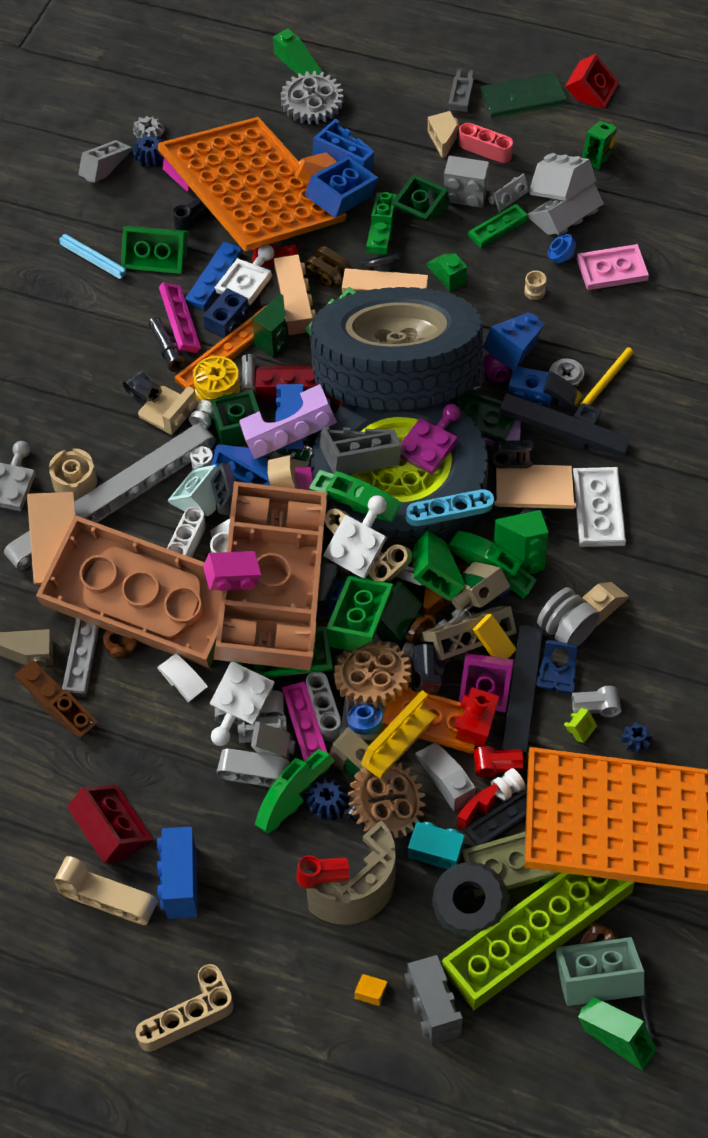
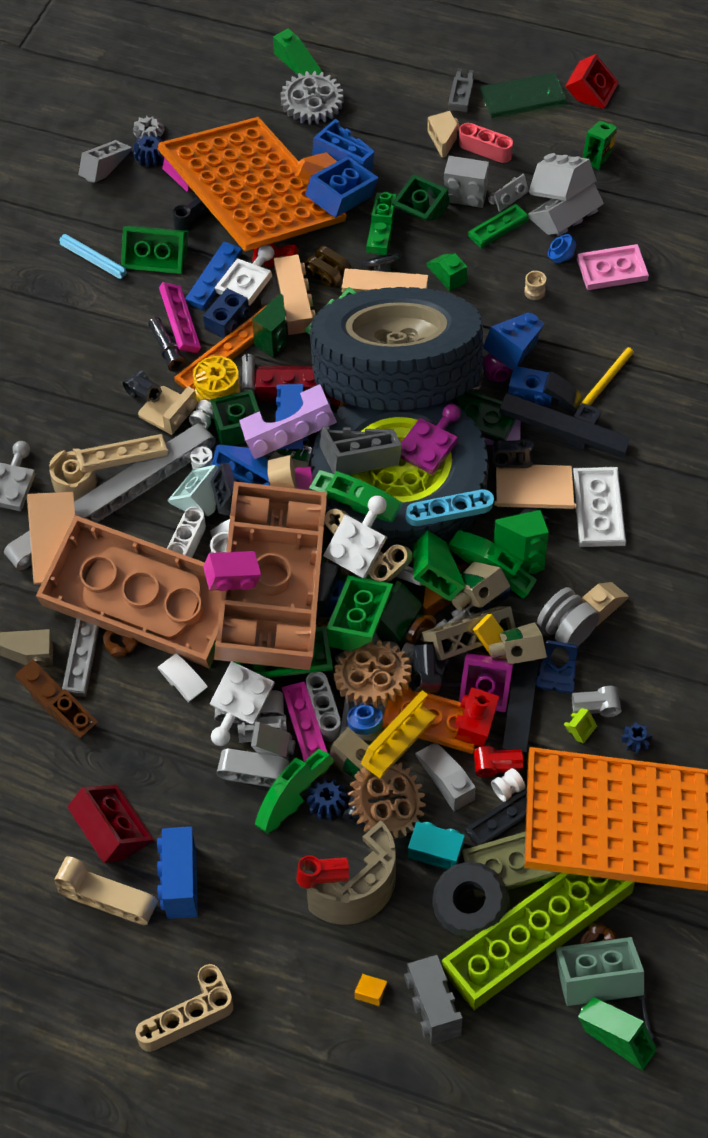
(121, 453): none -> tan tile
(480, 803): red slope -> none
(520, 645): none -> dark tan torso
(569, 366): light grey gear -> none

